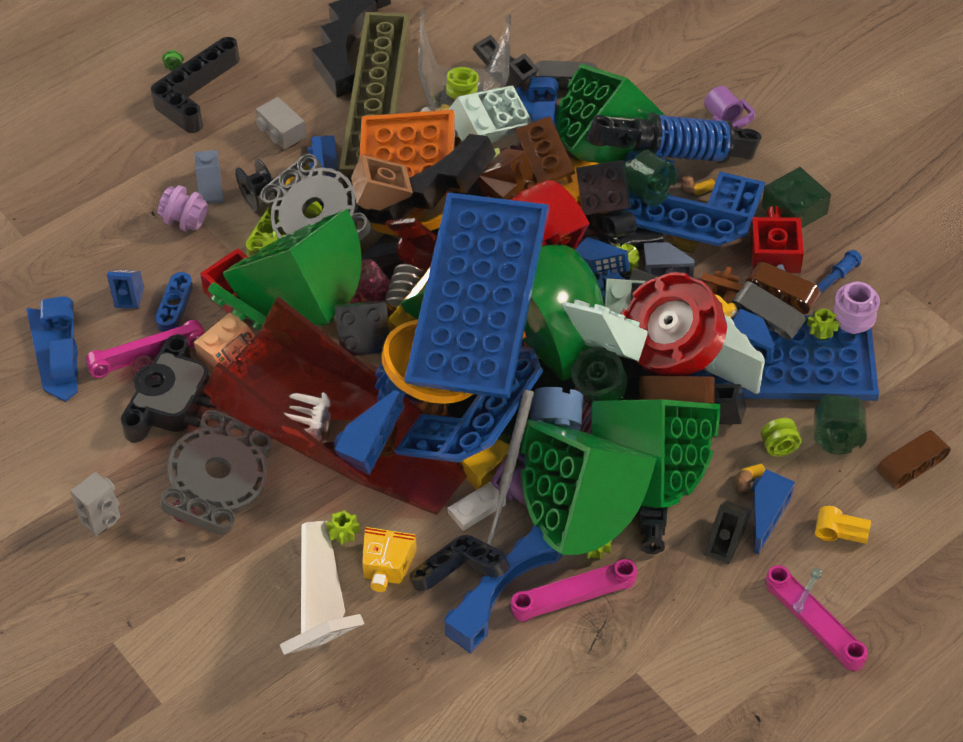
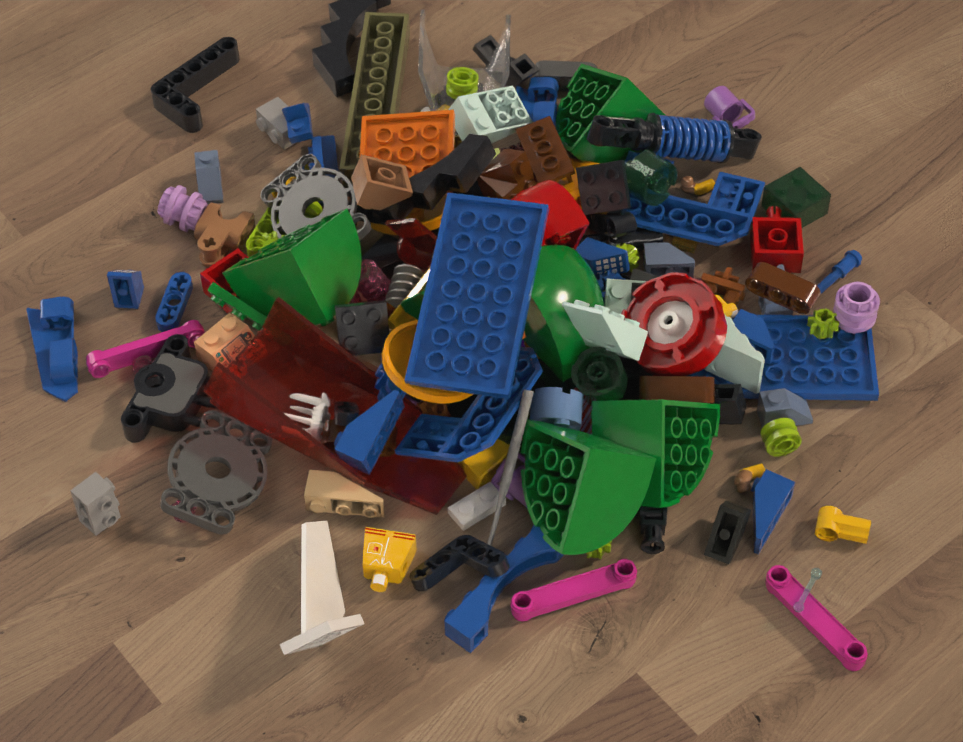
(172, 64): bright green plate -> none
(220, 235): none -> medium nougat piece
(253, 184): black piece -> none
(298, 122): none -> blue slope
(336, 494): none -> tan slope
(343, 527): lime gear -> none
(345, 412): none -> black beam
(777, 314): dark grey beam -> none
(782, 404): none -> sand blue slope
(840, 424): clear green brick -> none
(913, 459): reddish brown beam -> none

